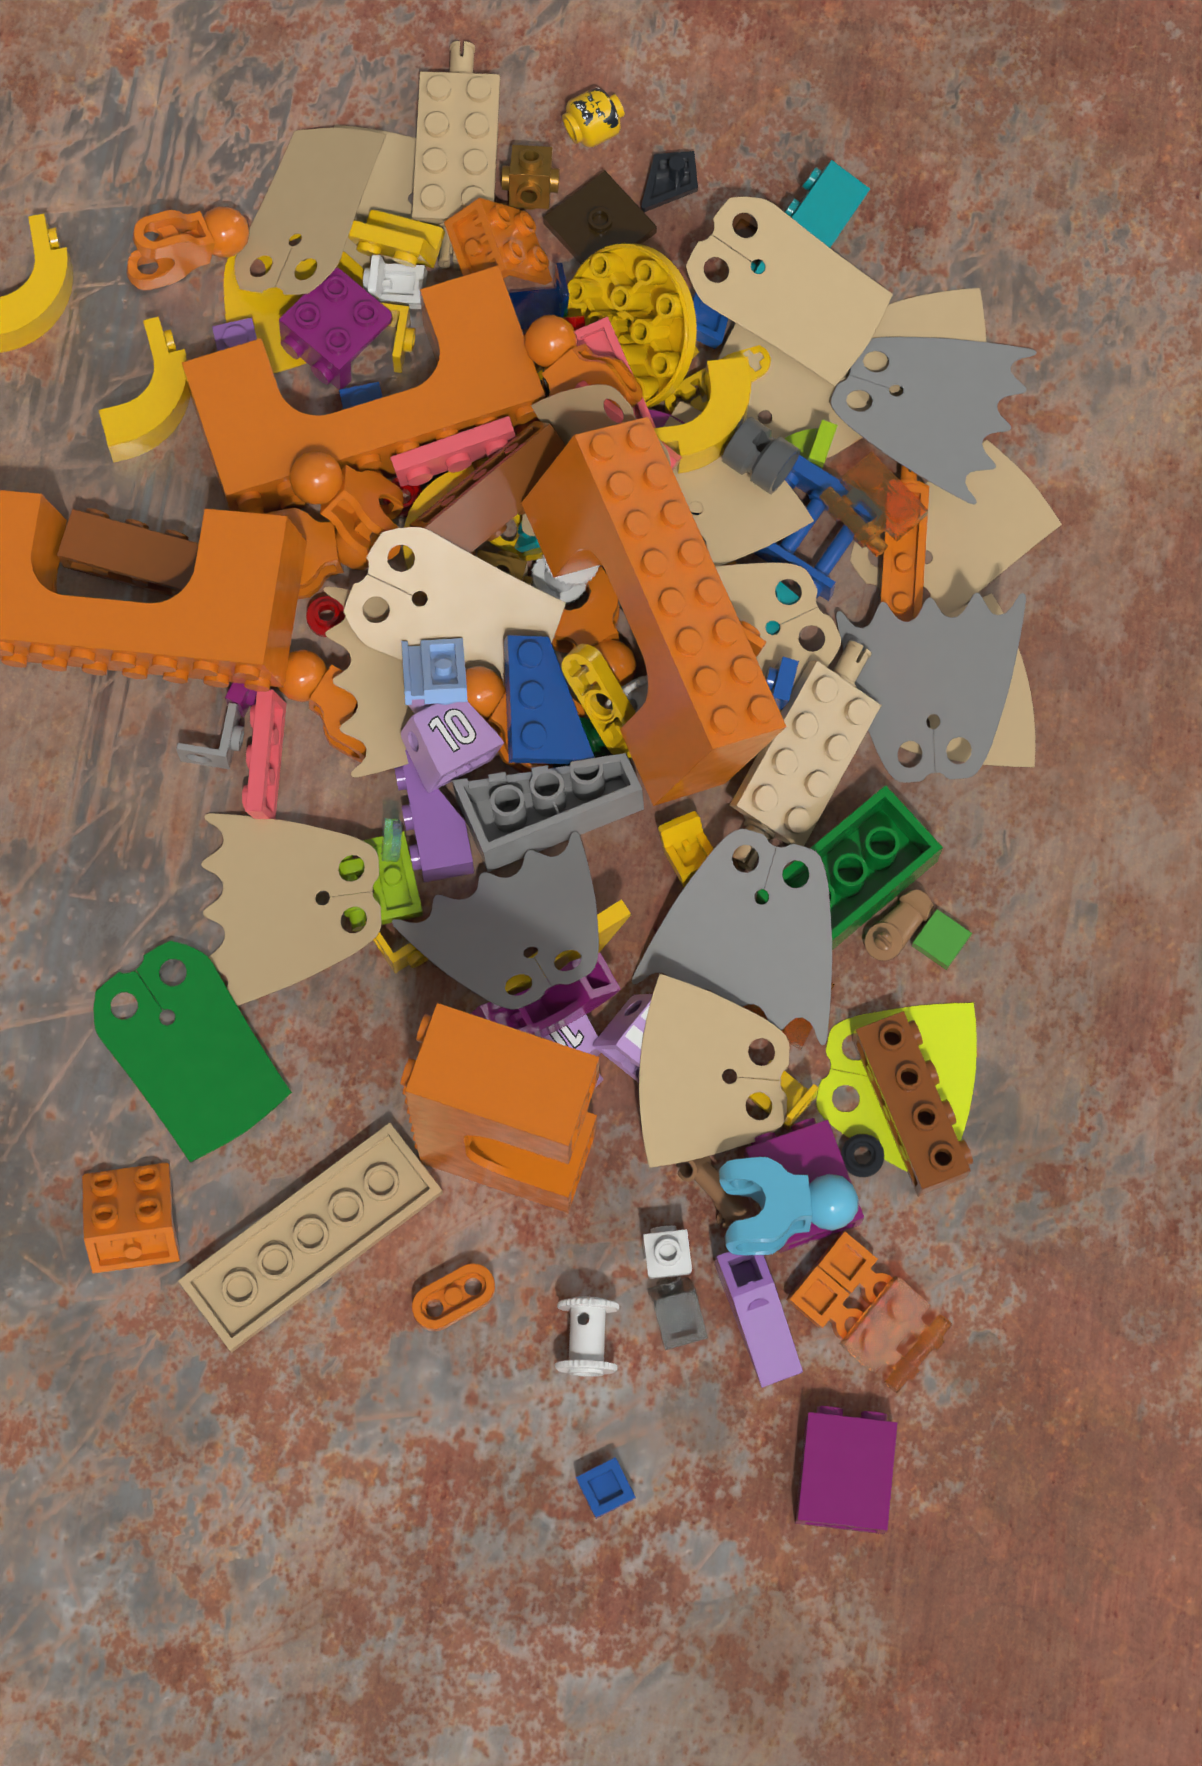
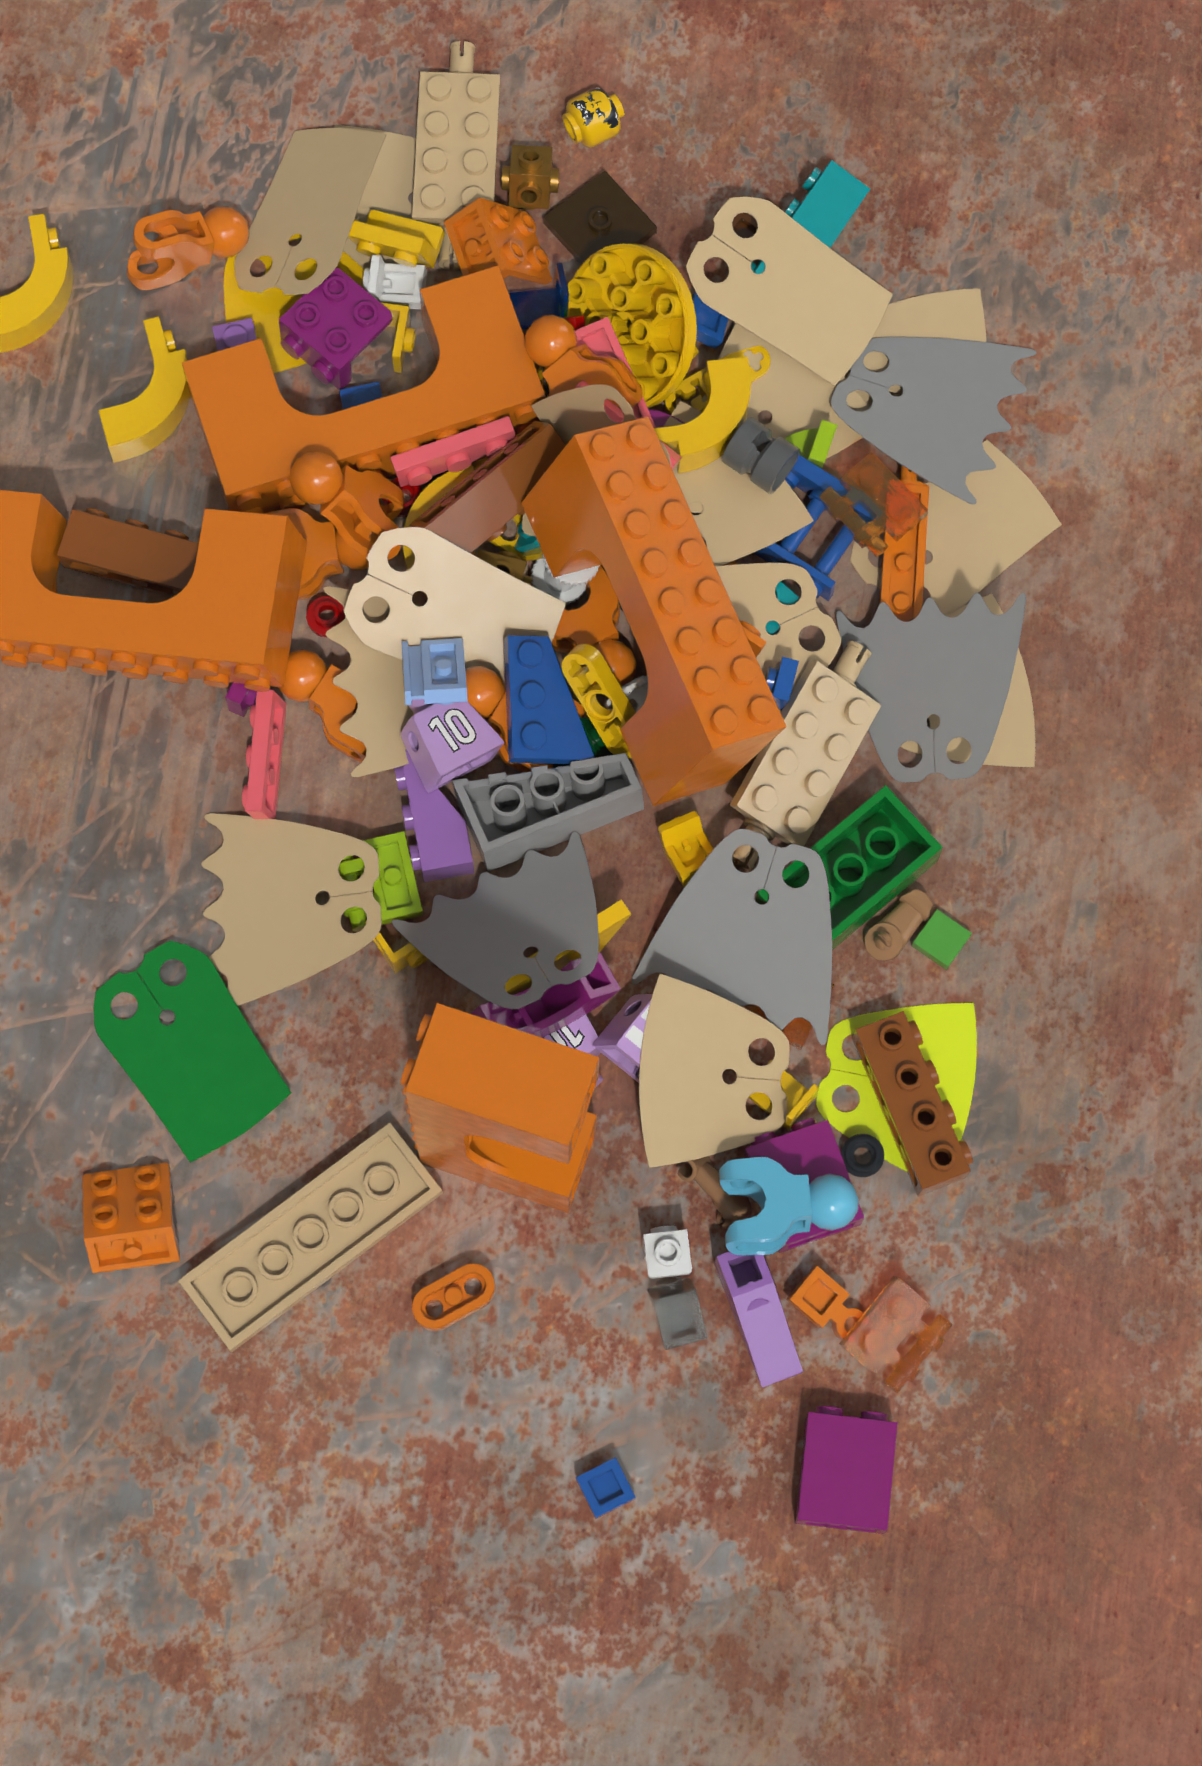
(231, 741): light grey bracket -> none
(391, 840): clear light blue tile -> none
(588, 1339): white hose -> none
(670, 179): black piece -> none
(851, 1266): orange plate -> none

